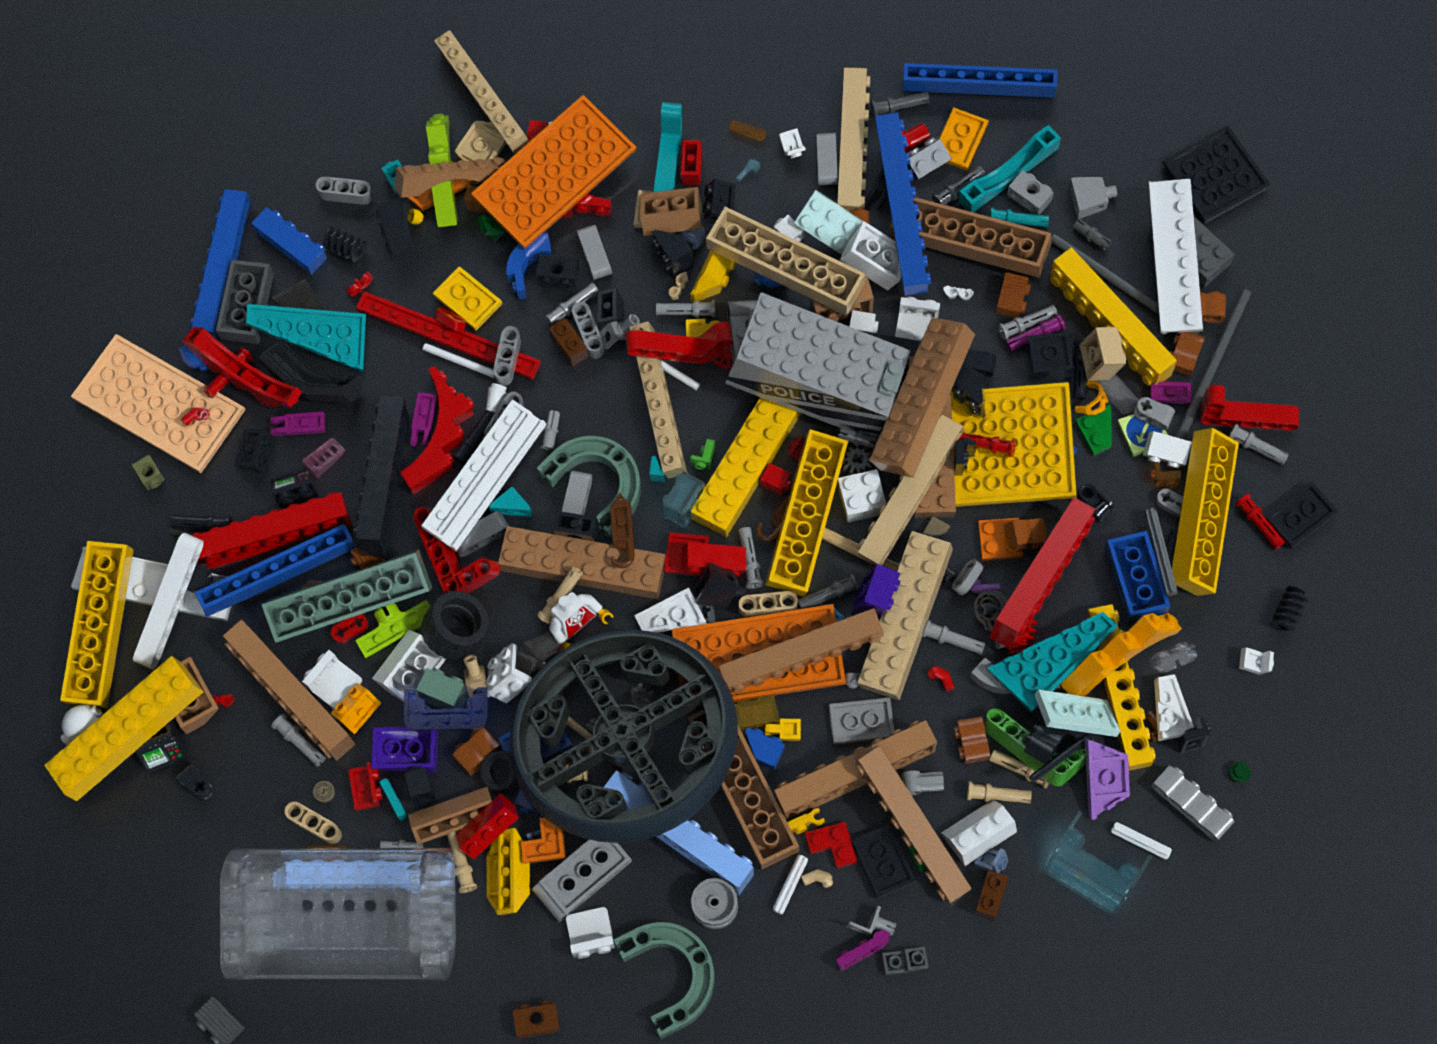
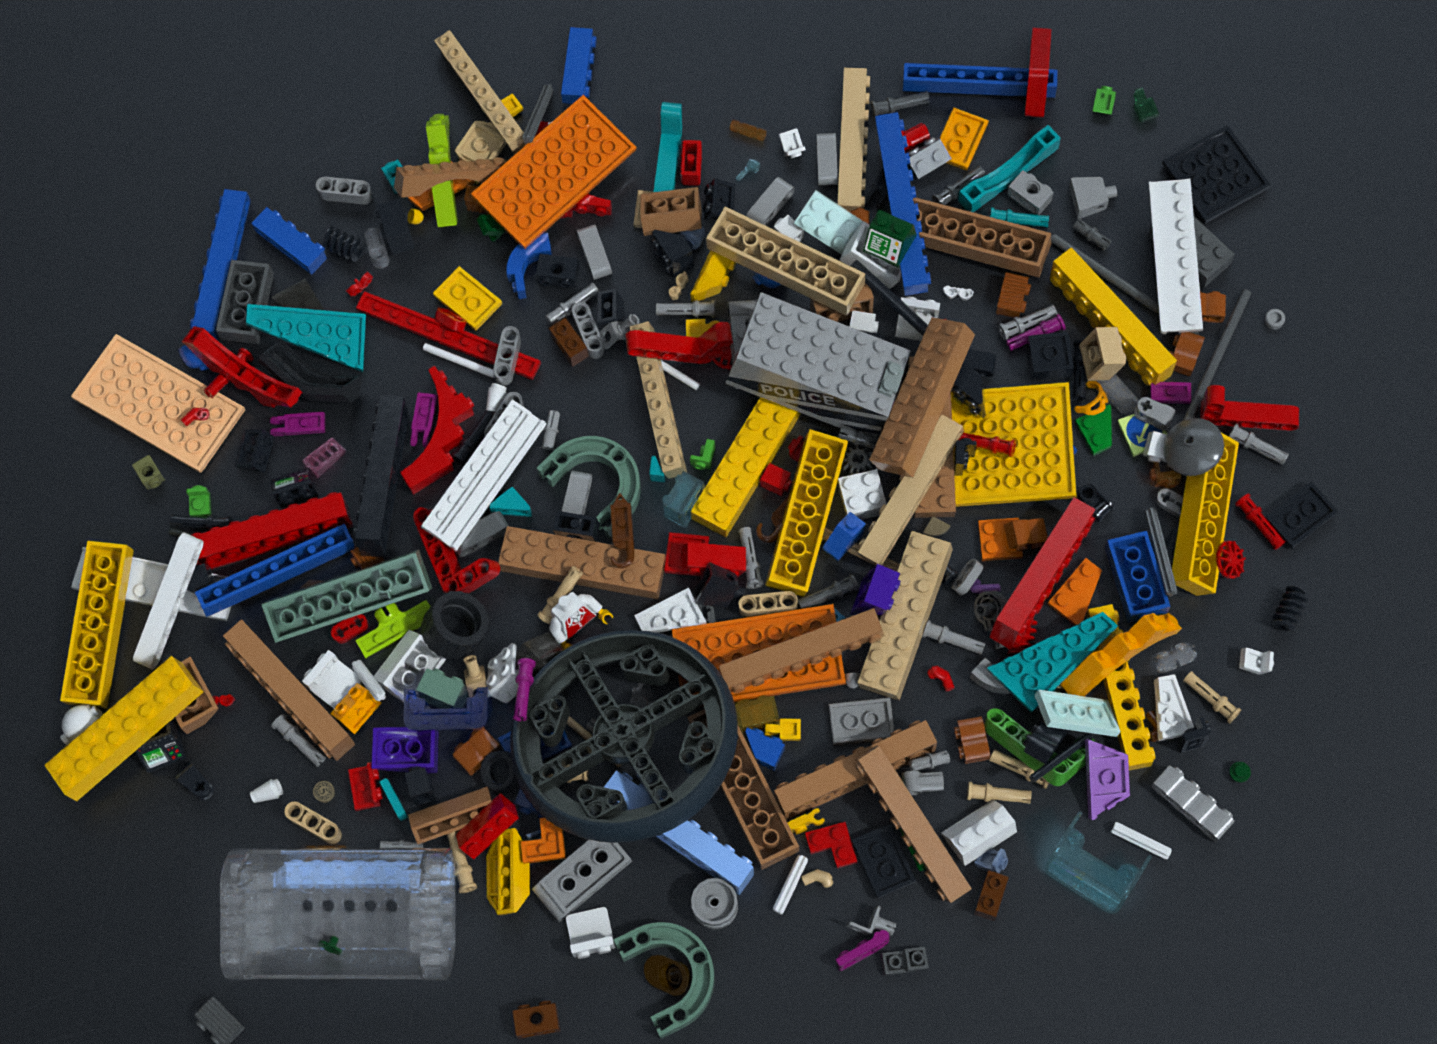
(199, 501): none -> bright green bracket
(269, 790): none -> white cone
(331, 945): none -> dark green plant
(368, 680): none -> white axle
(377, 247): none -> clear piece
(512, 105): none -> yellow plate
(524, 680): none -> magenta pin
(537, 114): none -> dark grey axle
(577, 64): none -> blue brick
(667, 974): none -> dark brown piece
(771, 201): none -> light grey beam
(844, 536): none -> blue slope
(889, 238): none -> dark green slope
(890, 298): none -> black axle
(929, 760): none -> light grey axle
(1038, 72): none -> red beam
(1076, 593): none -> orange wing
(1104, 100): none -> bright green bracket
(1144, 107): none -> clear green plate
(1193, 457): none -> dark grey dish
(1218, 706): none -> tan pin
(1230, 560): none -> red wheel
(1274, 319): none -> light grey tile

